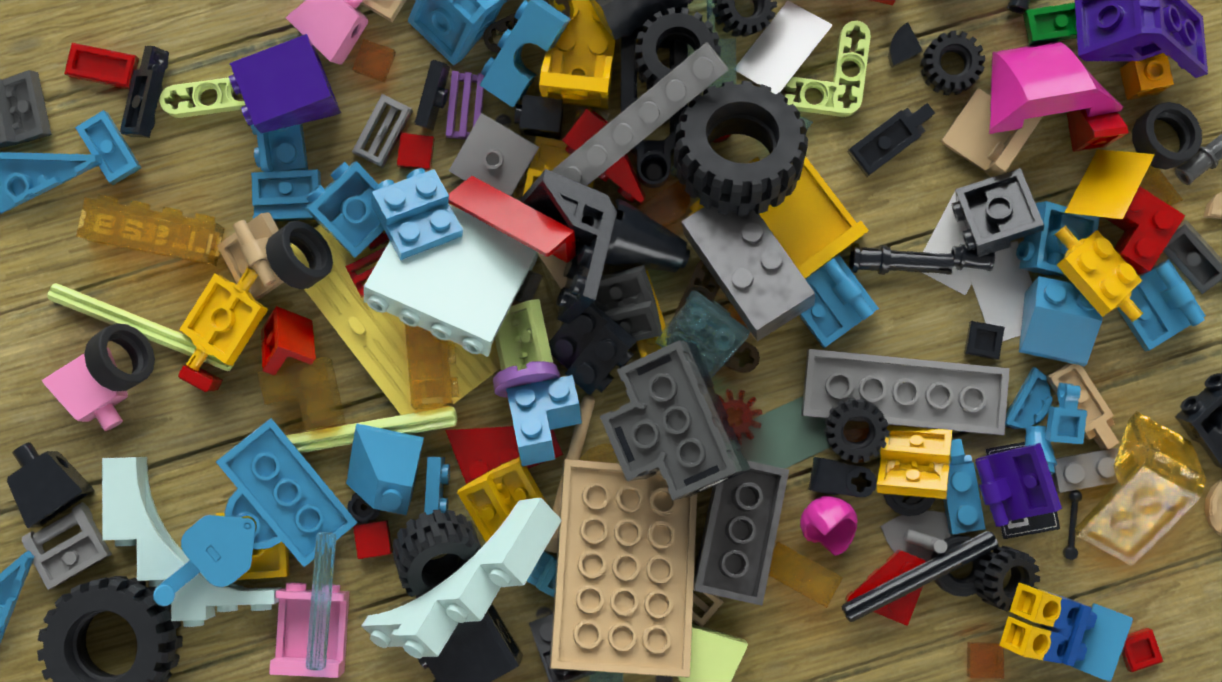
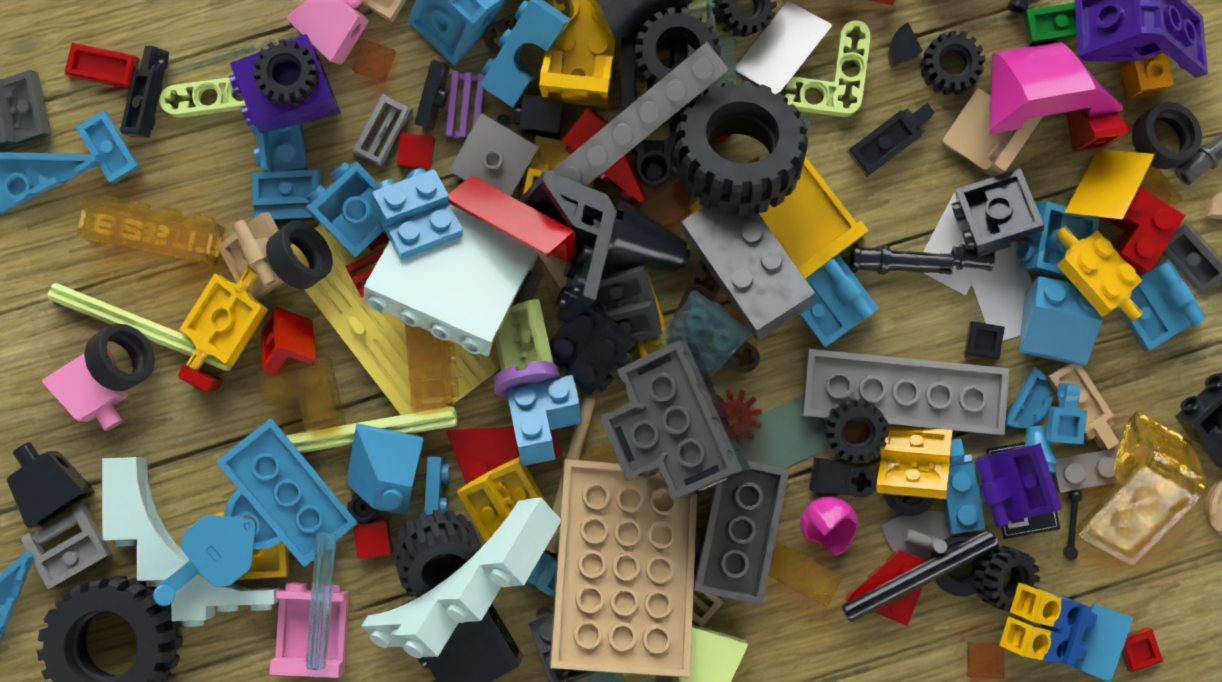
(286, 53): none -> black tyre

